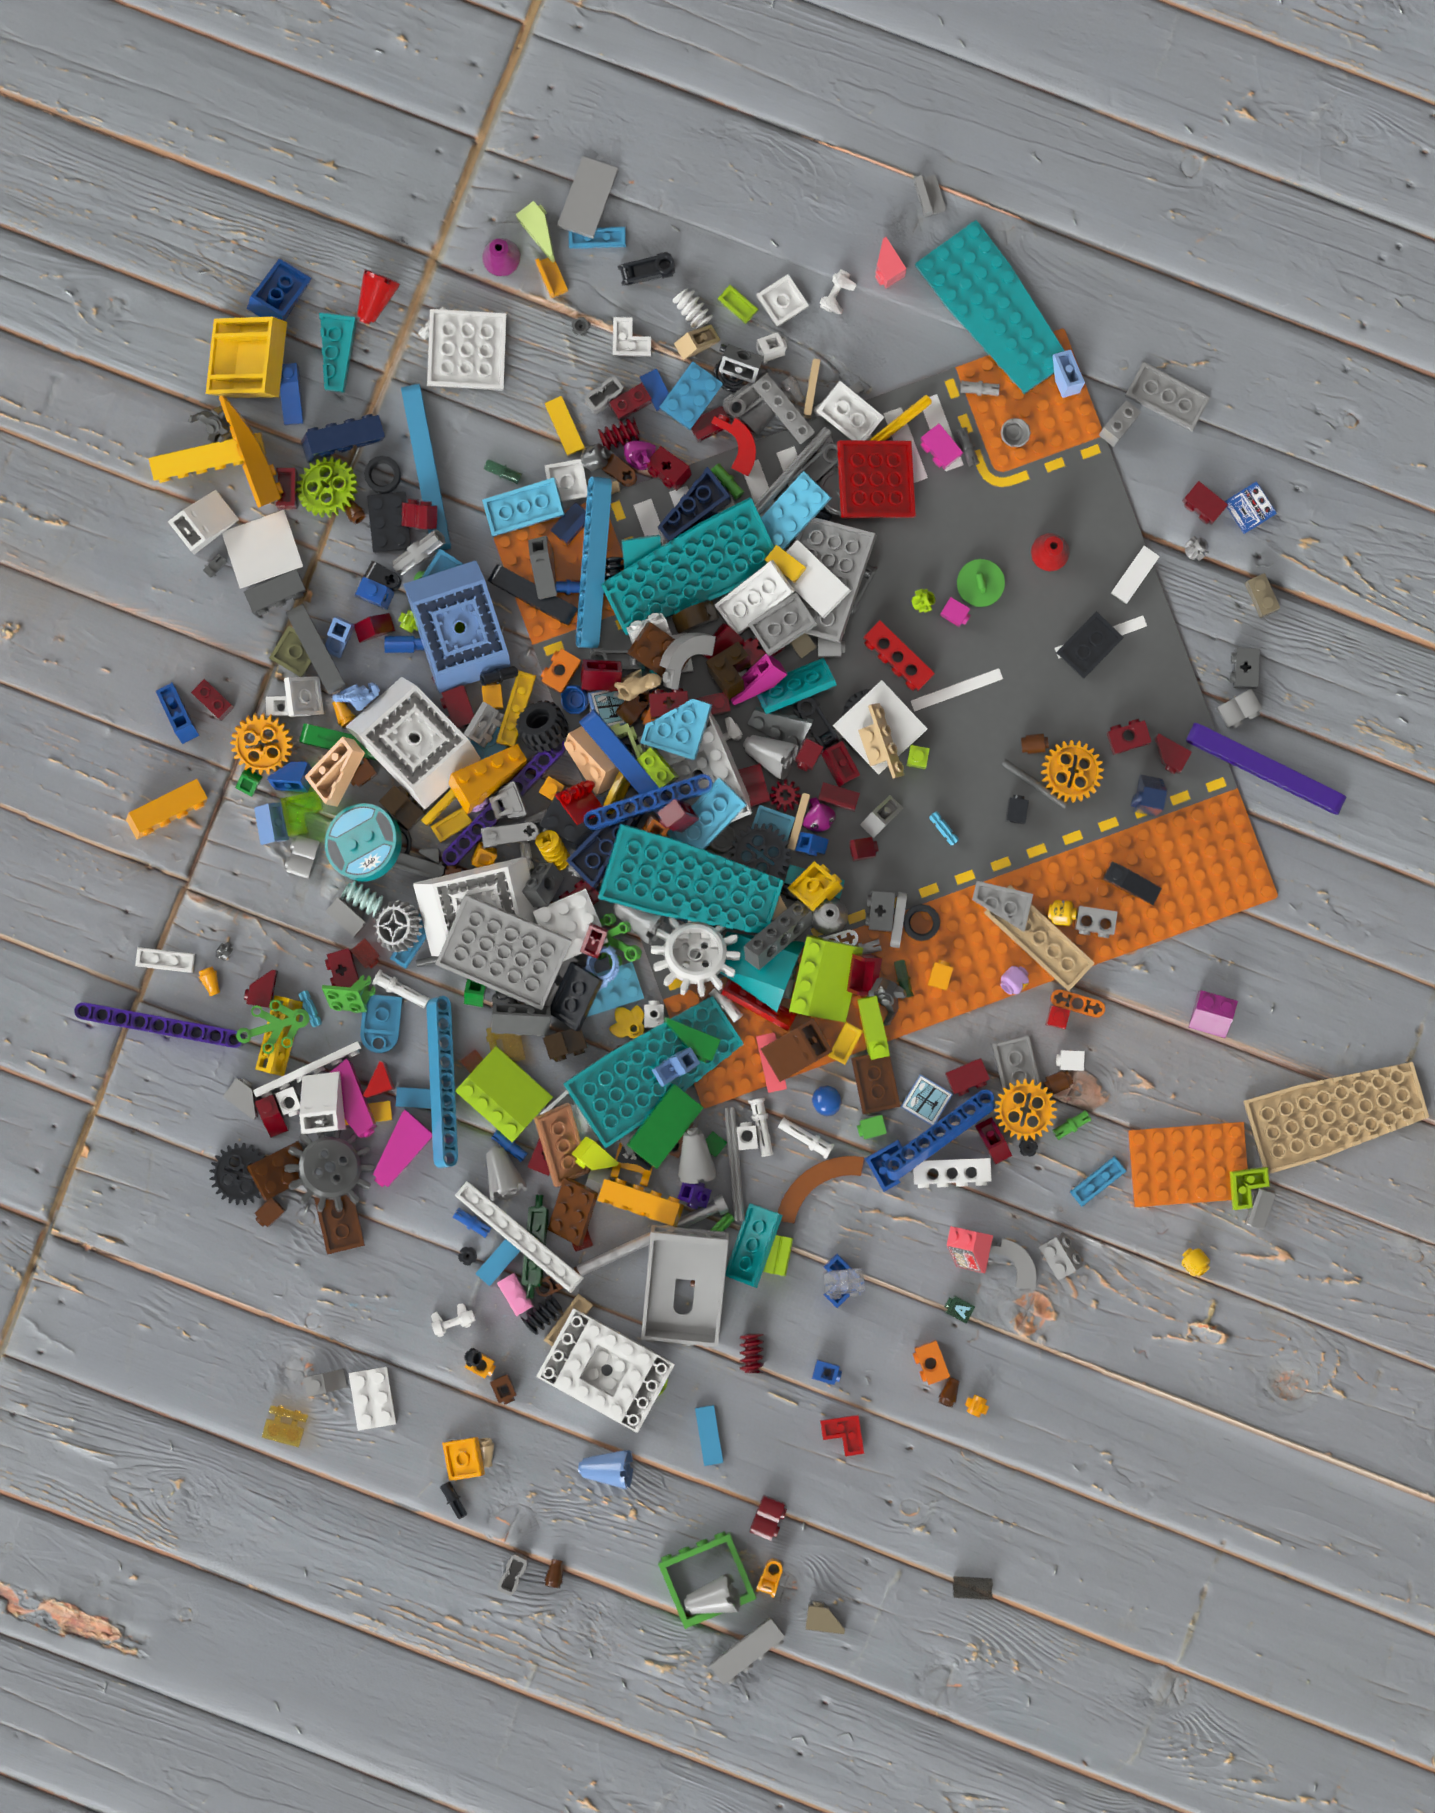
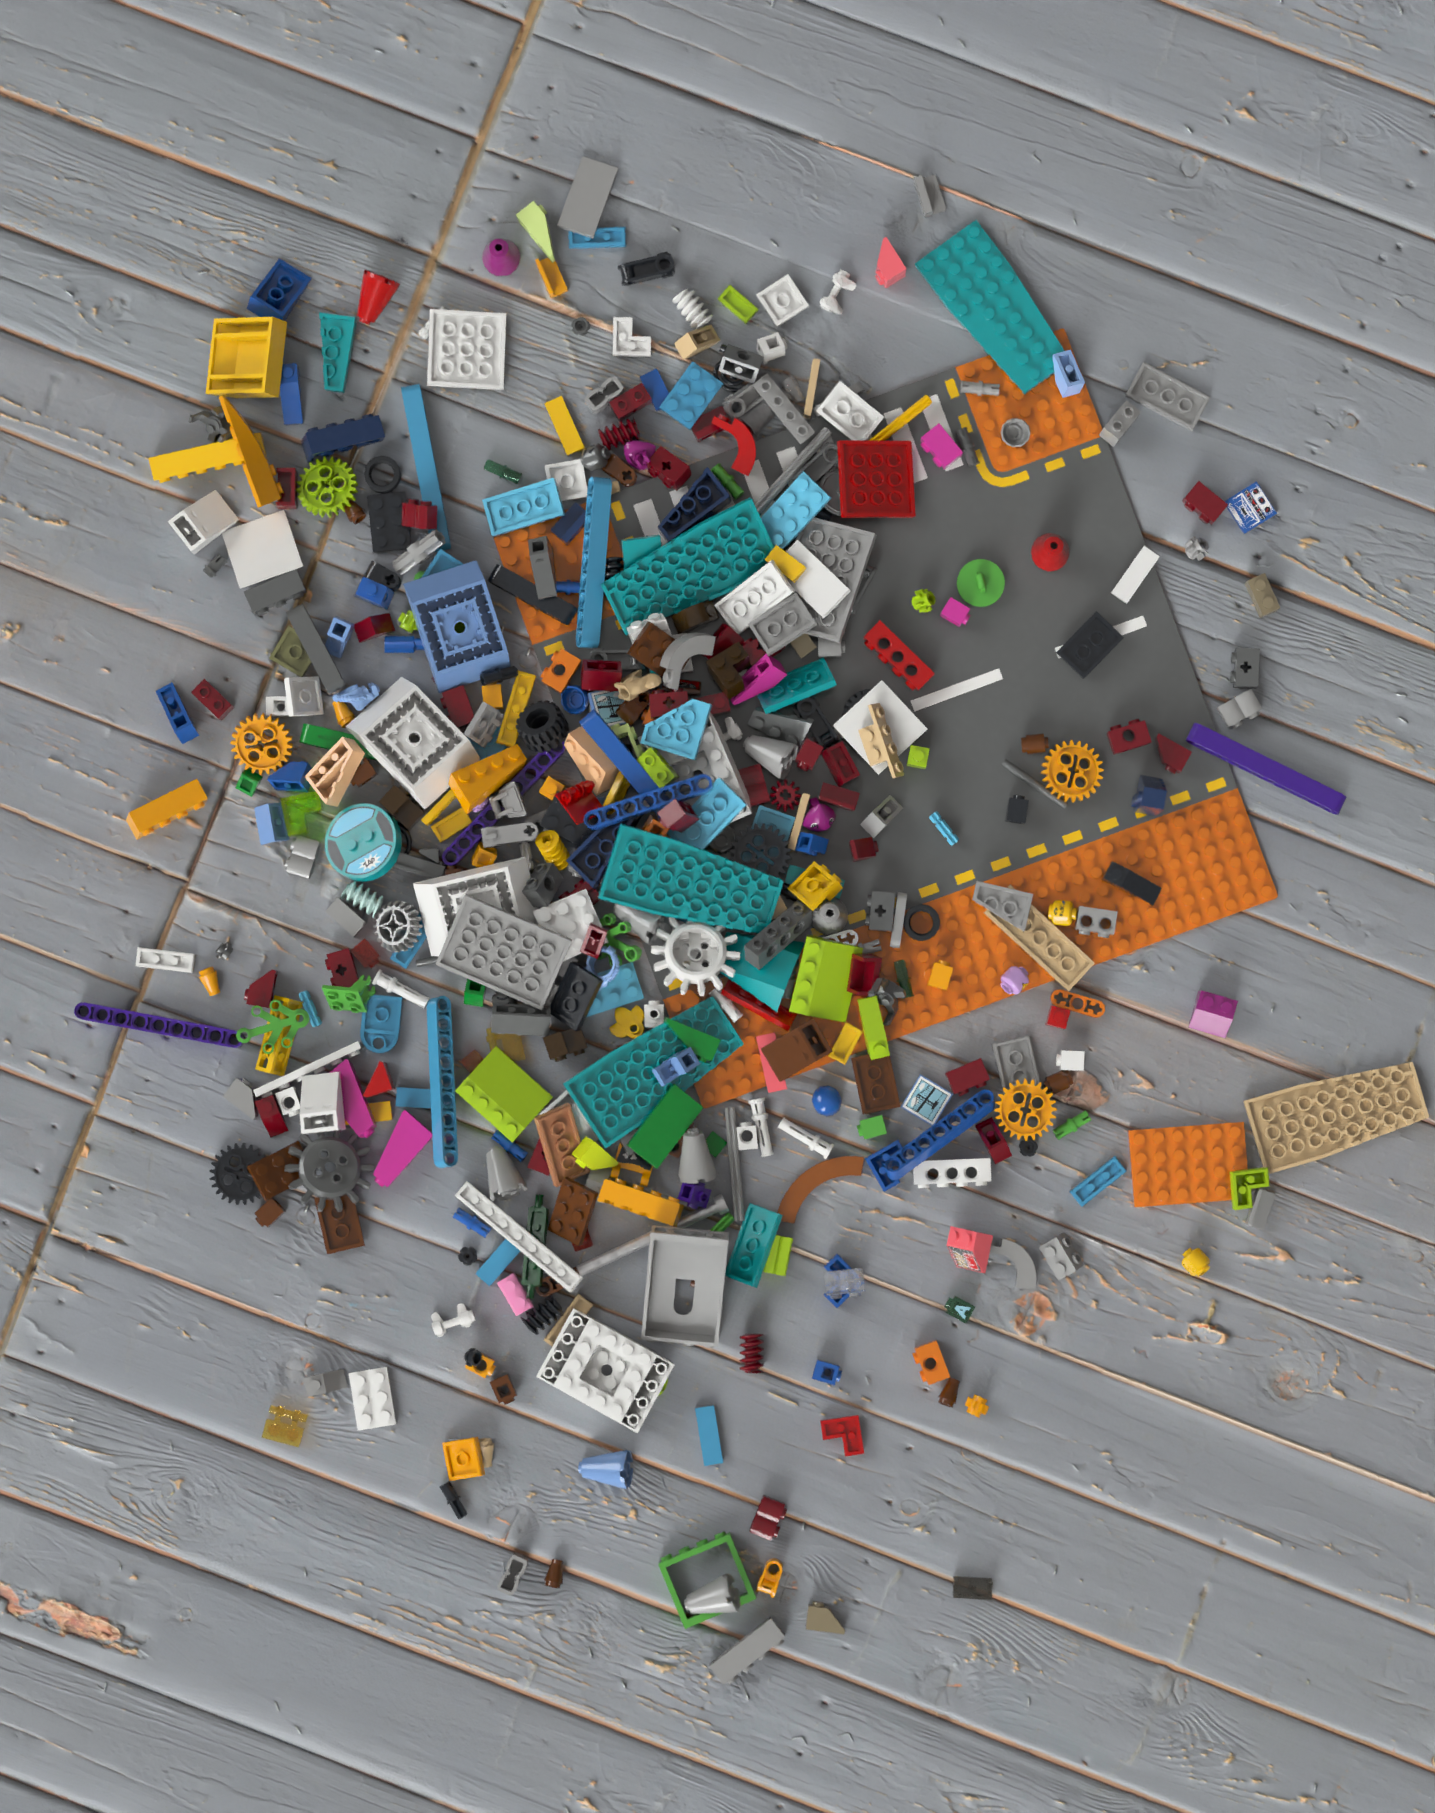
(692, 687): none -> slope

